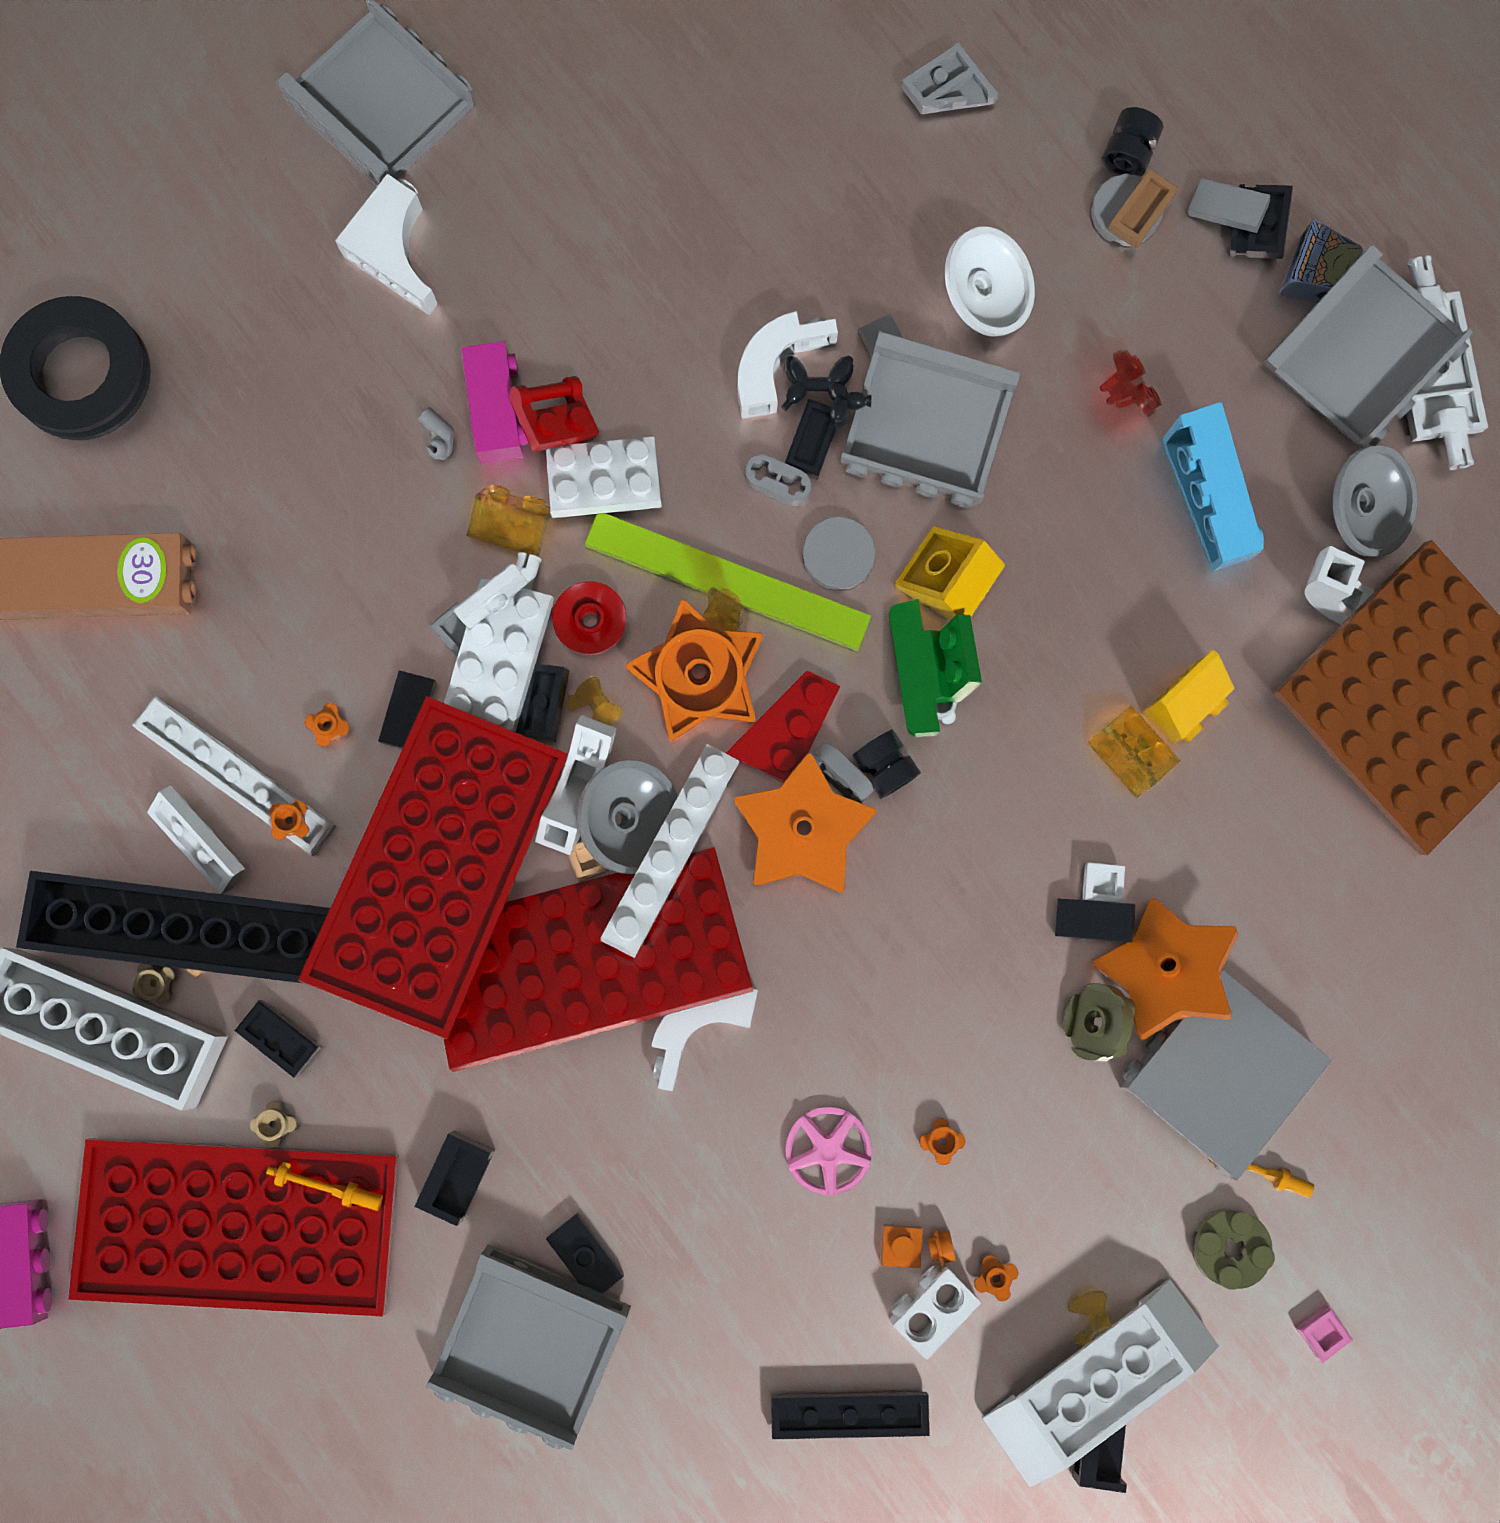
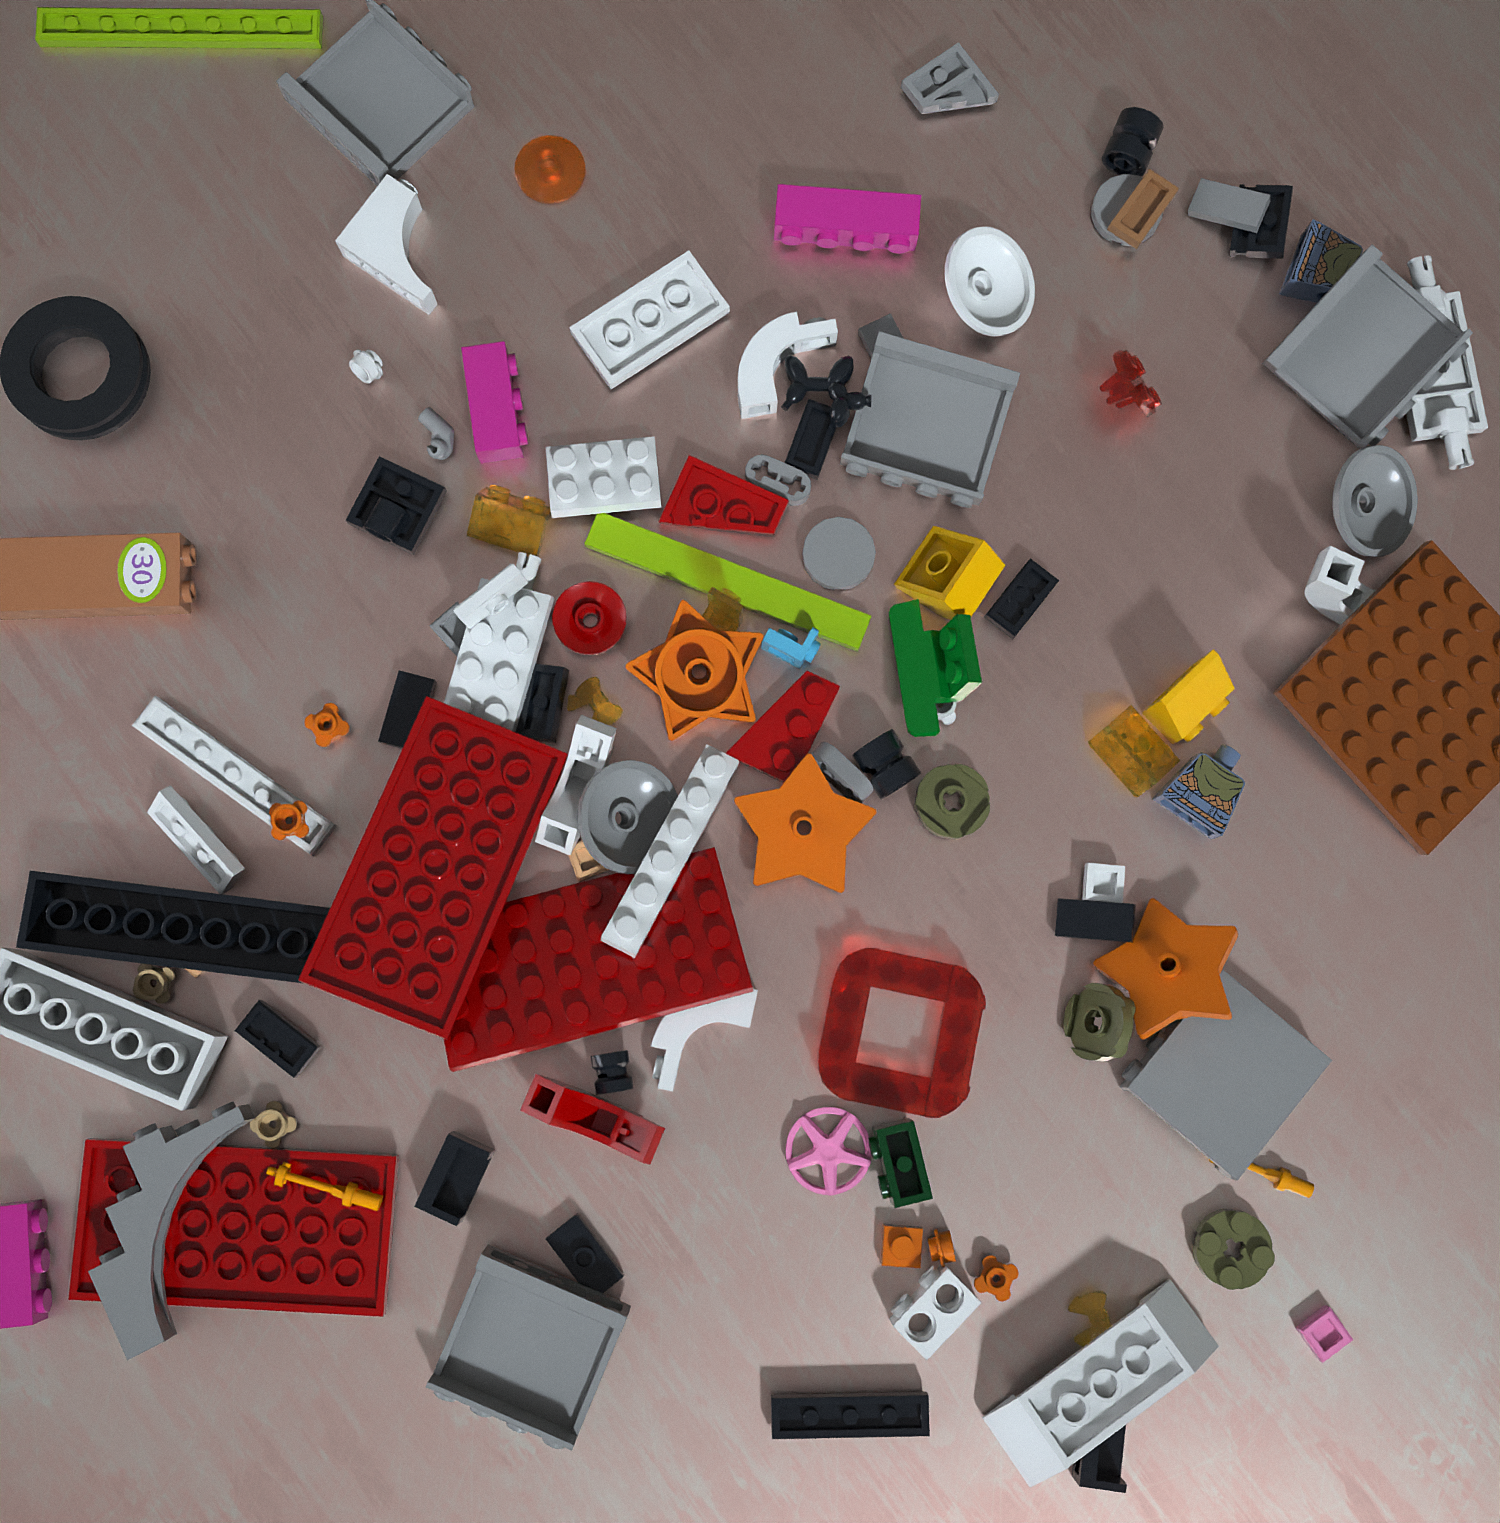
(133, 1278): none -> light grey arch
(179, 27): none -> lime tile
(366, 365): none -> white plate
(396, 505): none -> black plate
(551, 183): none -> clear orange dish
(557, 424): red plate -> none
(593, 1117): none -> red arch
(611, 1072): none -> black wheel
(649, 319): none -> white plate
(721, 501): none -> red wing
(785, 646): none -> medium azure bracket
(847, 218): none -> dark pink brick
(902, 1163): none -> dark green brick
(942, 1152): orange plate -> none
(951, 779): none -> olive plate
(955, 1039): none -> clear red plate
(1021, 598): none -> black plate
(1204, 791): none -> torso
(1213, 486): medium azure wedge -> none

